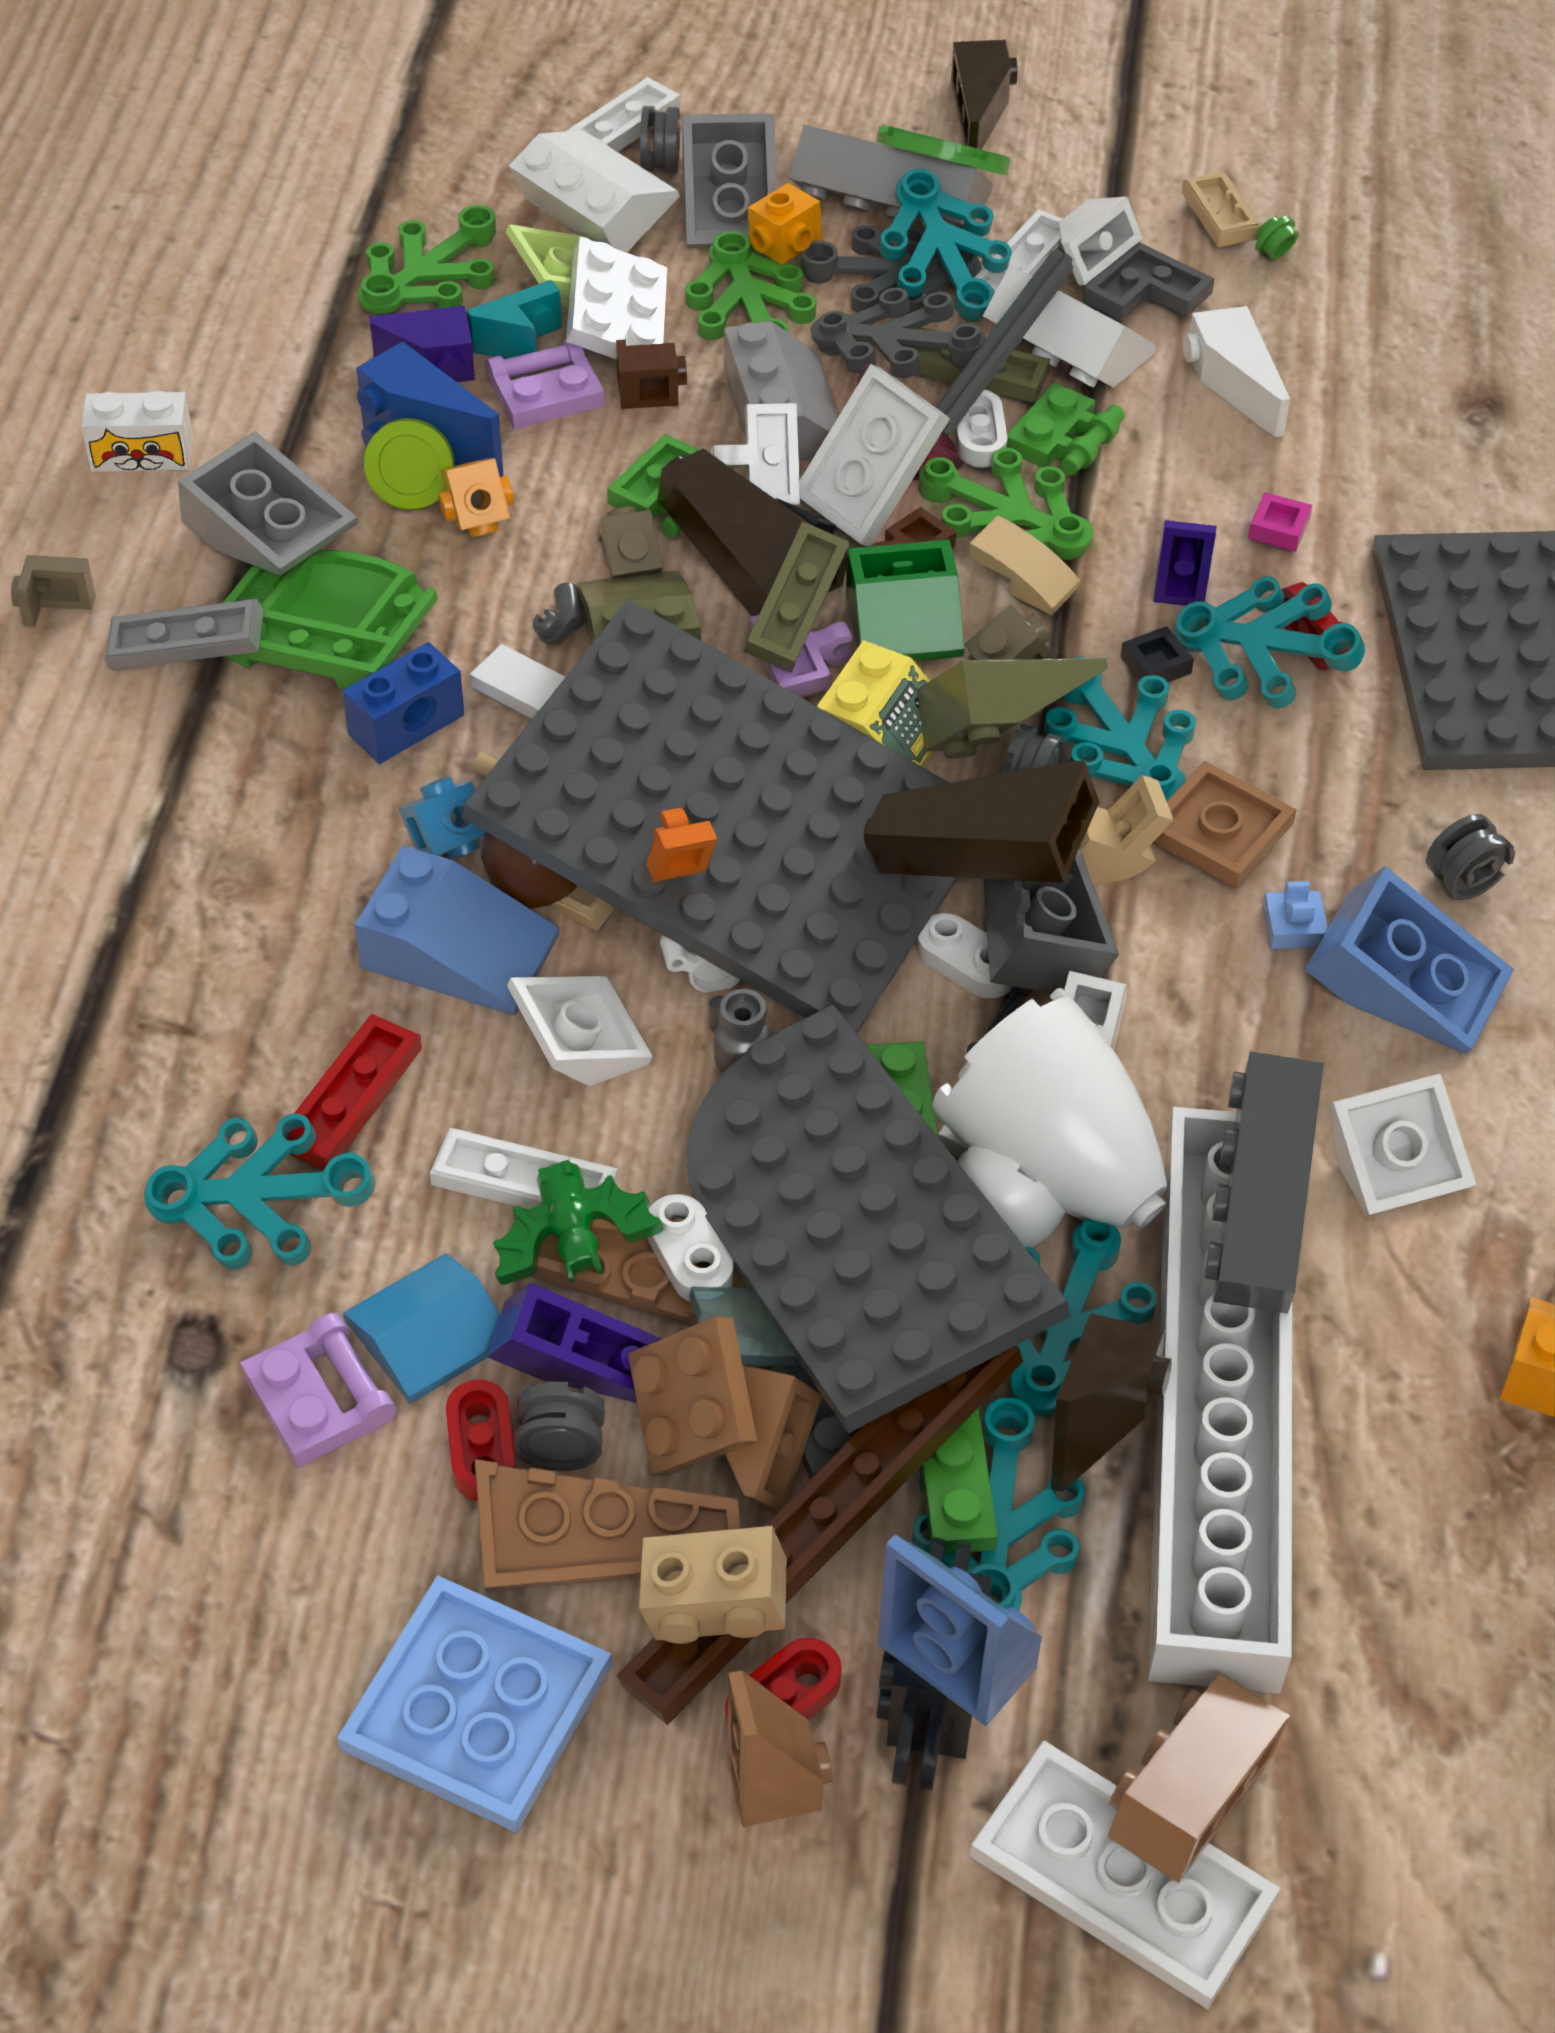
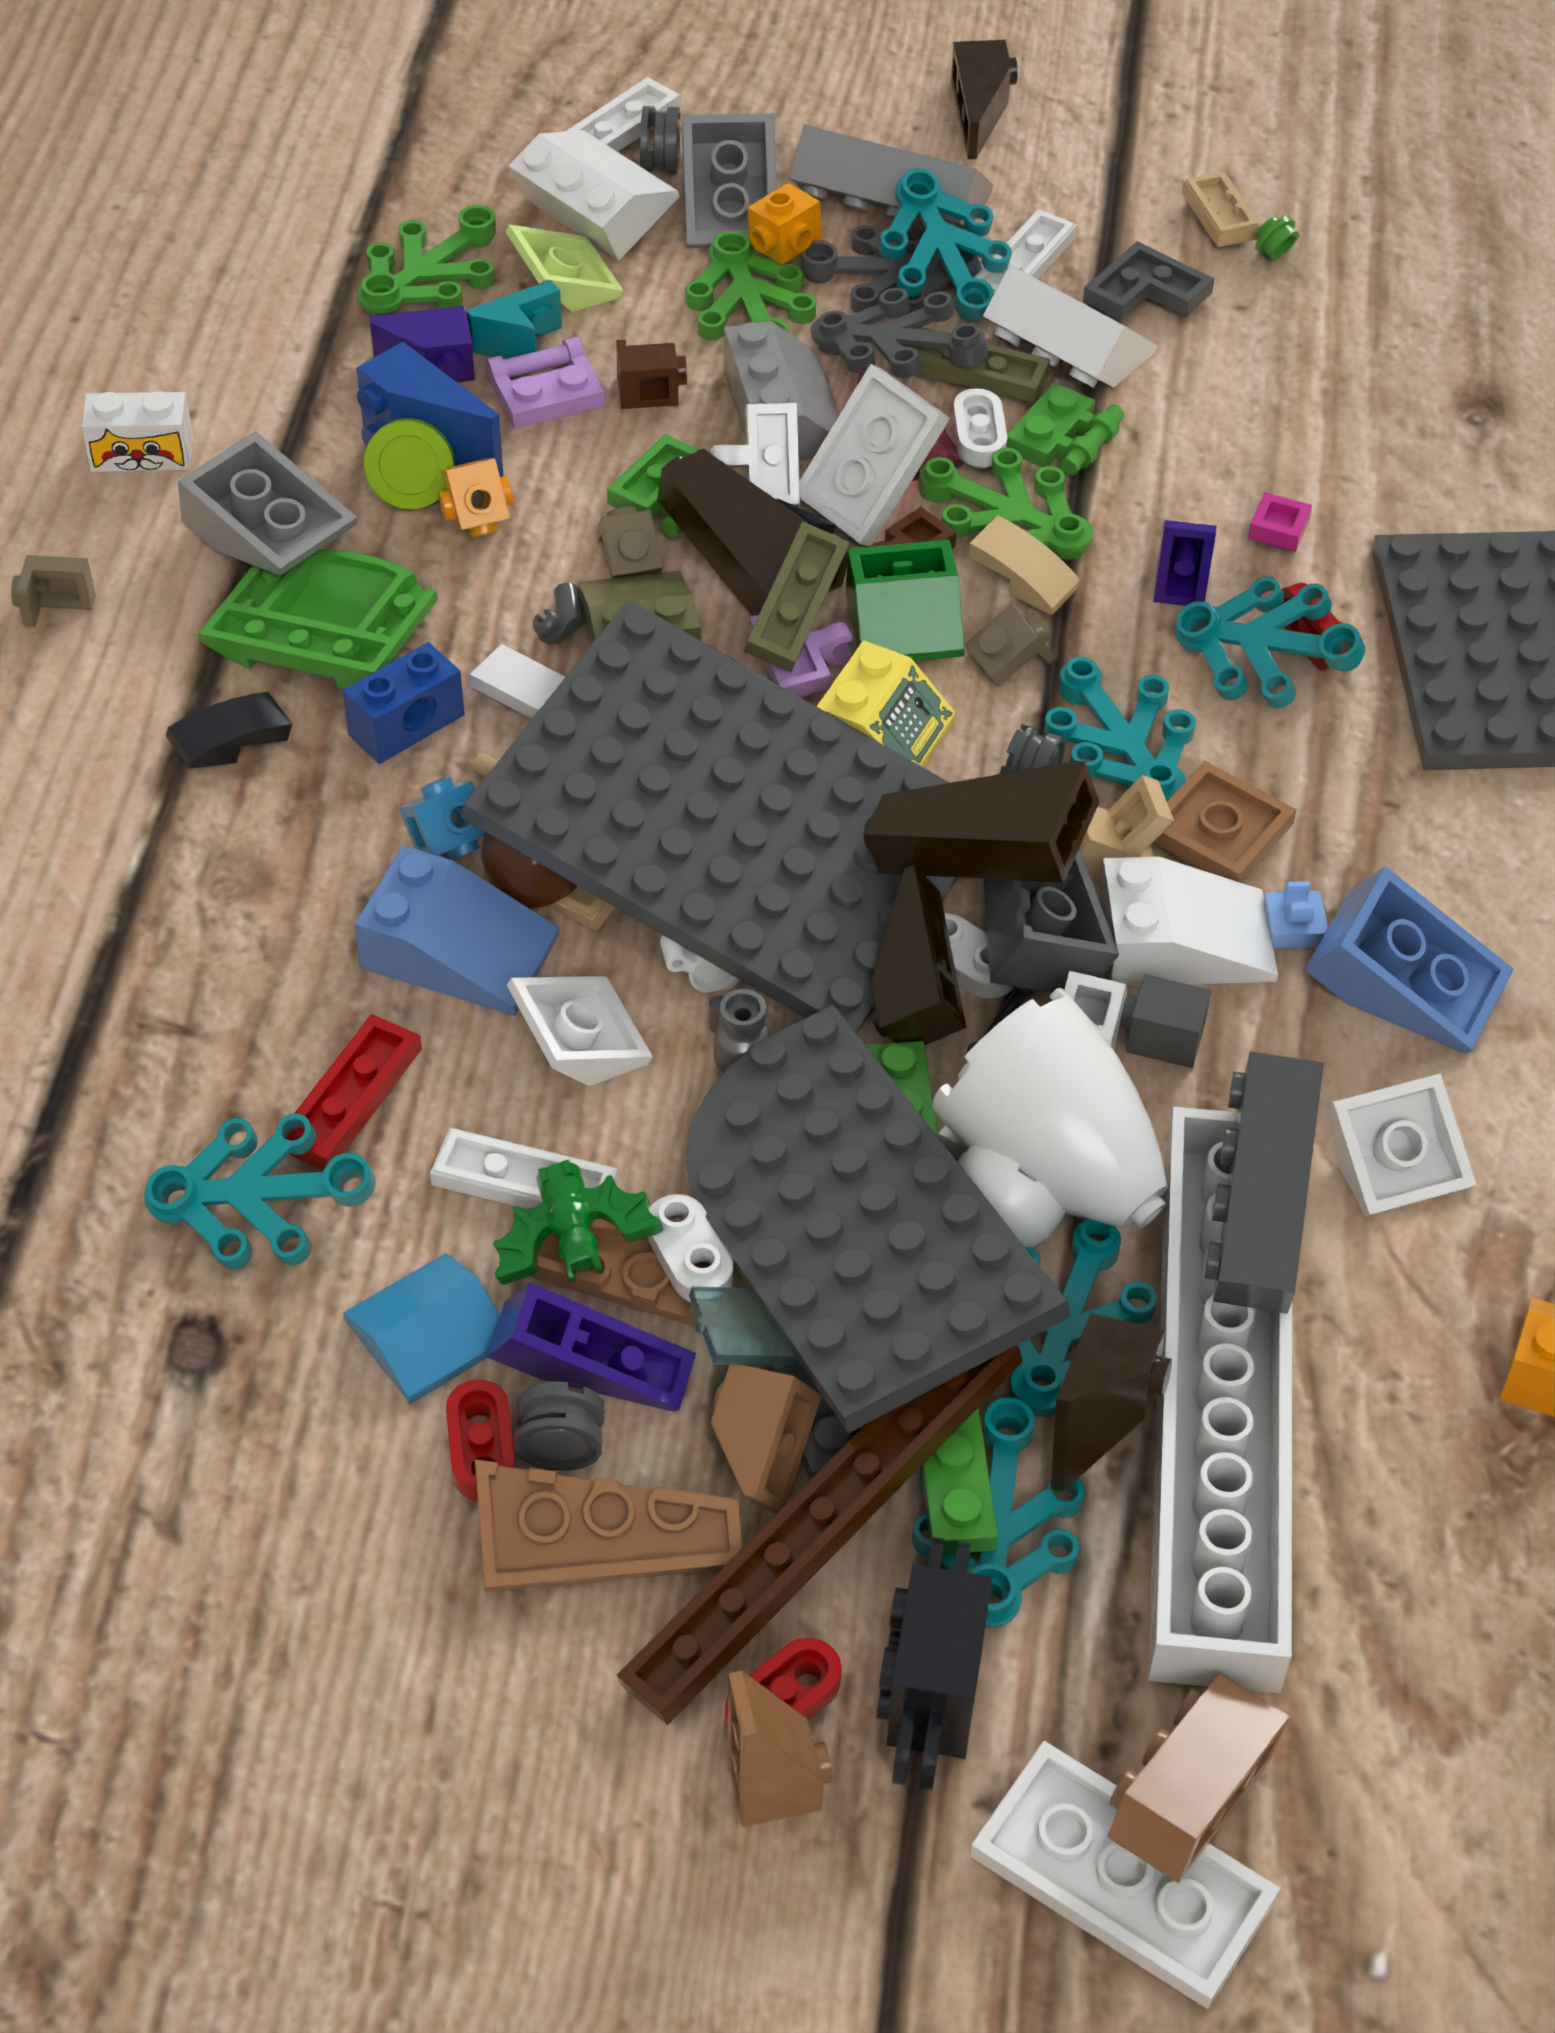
(184, 634): light grey tile -> none
(219, 731): none -> black slope
(301, 1403): lavender plate -> none
(475, 1703): light blue plate -> none
(614, 298): white plate -> none
(680, 847): orange tile -> none
(692, 1396): medium nougat plate -> none
(713, 1584): tan brick -> none
(915, 968): none -> dark brown slope
(943, 149): bright green tile -> none
(953, 1632): medium blue slope -> none
(987, 697): olive slope -> none
(1004, 338): dark grey axle -> none
(1098, 235): white slope -> none
(1158, 655): black plate -> none
(1166, 1020): none -> dark grey brick
(1184, 924): none -> white slope
(1238, 366): white slope -> none
(1469, 856): dark grey wheel -> none

